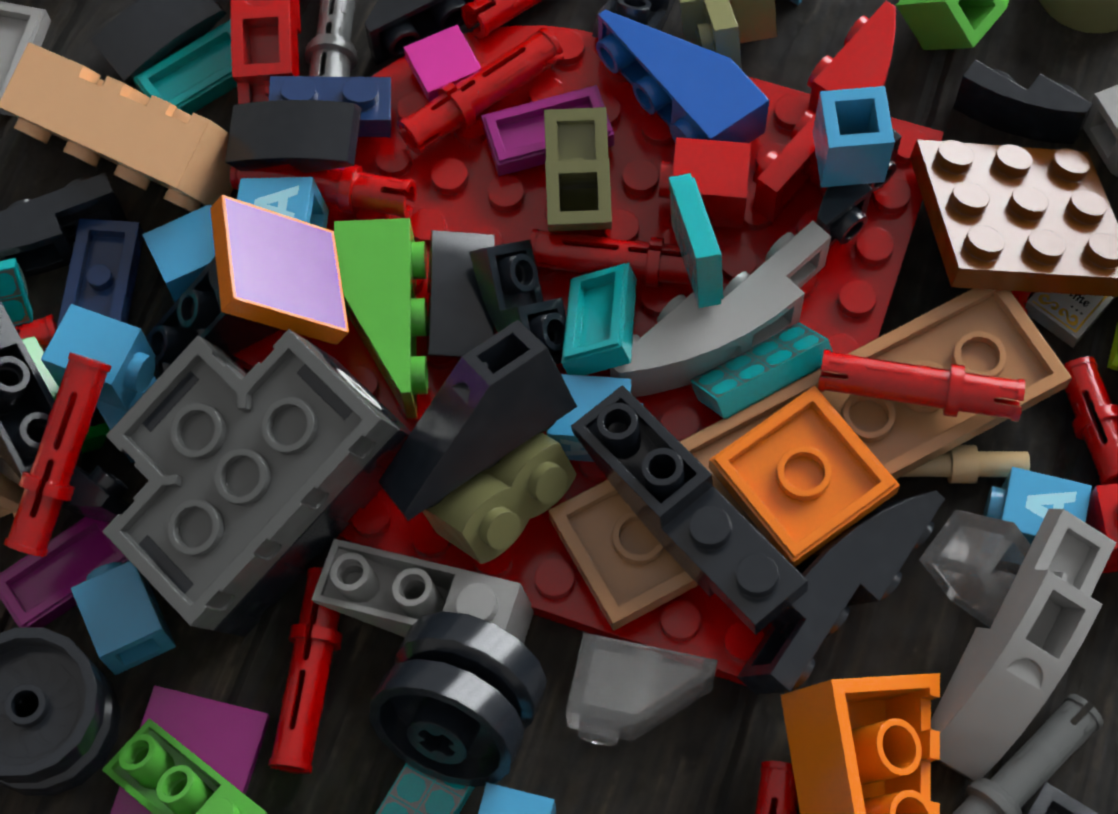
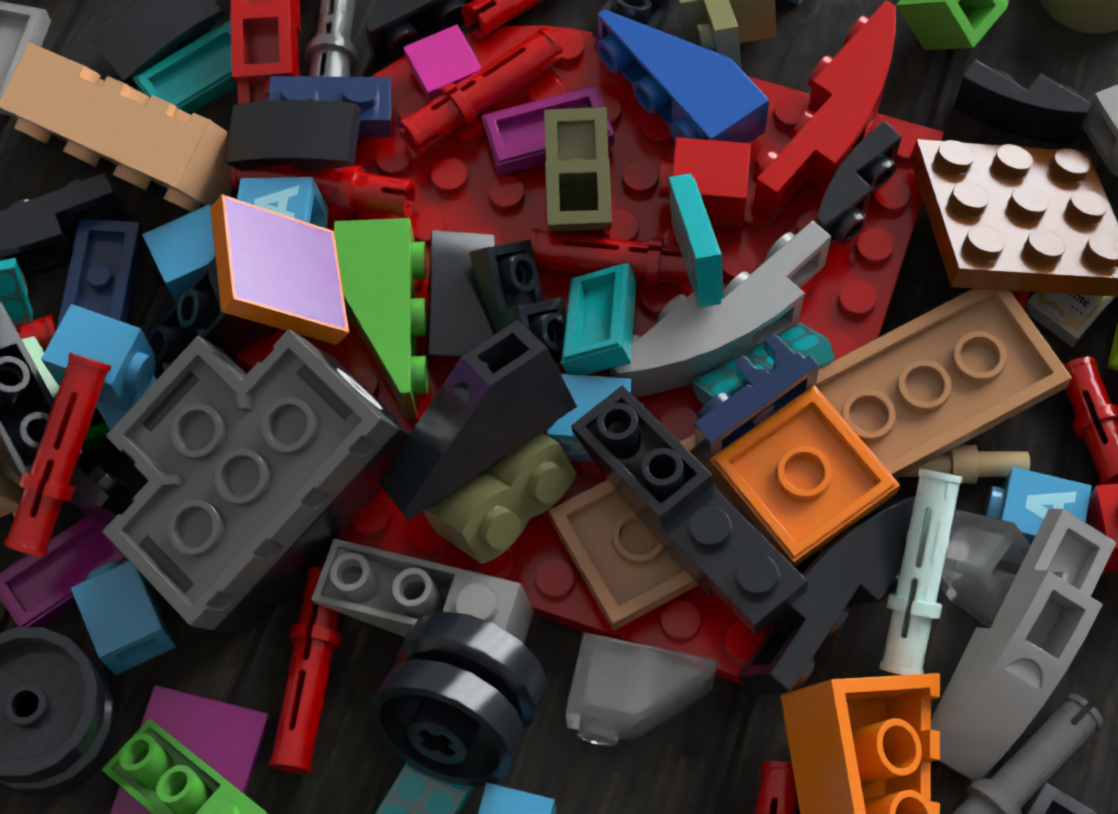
(763, 394): none -> dark blue plate
(853, 136): dark azure brick -> none
(920, 573): none -> light aqua pin
(922, 385): red pin -> none

